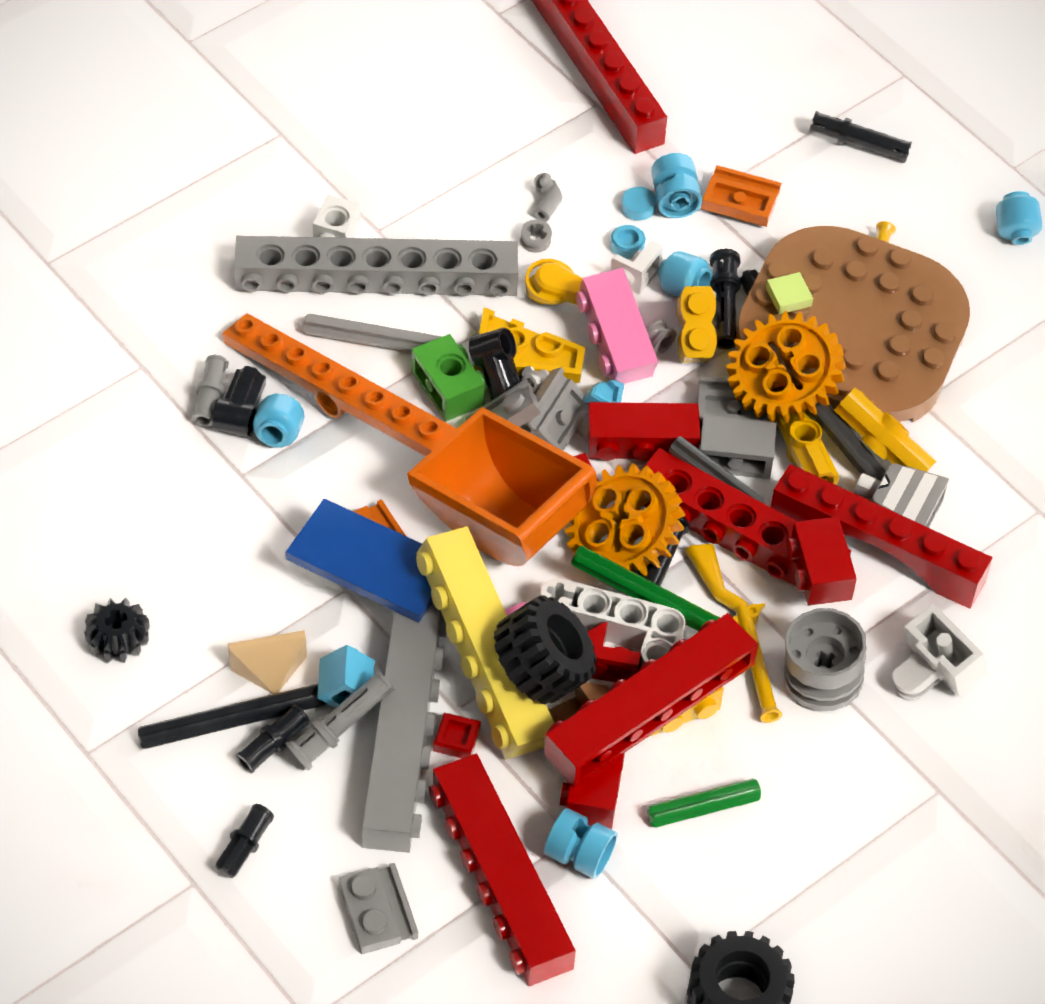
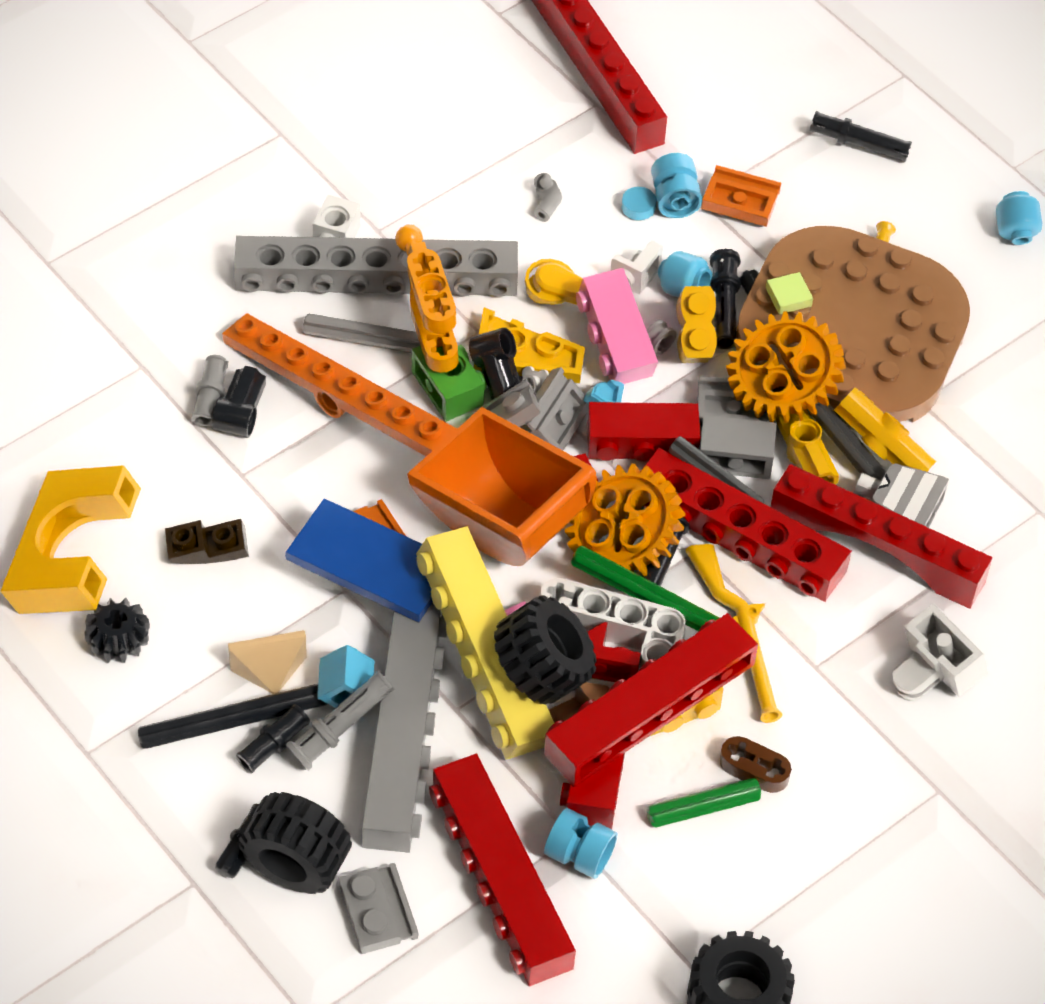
(64, 502): none -> yellow arch
(204, 545): none -> dark brown slope
(278, 420): medium azure head -> none
(295, 843): none -> black tyre
(430, 310): none -> light orange piece
(456, 735): red tile -> none
(539, 227): light grey bush -> none
(627, 241): medium azure tile -> none
(755, 763): none -> reddish brown beam
(822, 561): red brick -> none
(824, 659): light grey wheel -> none

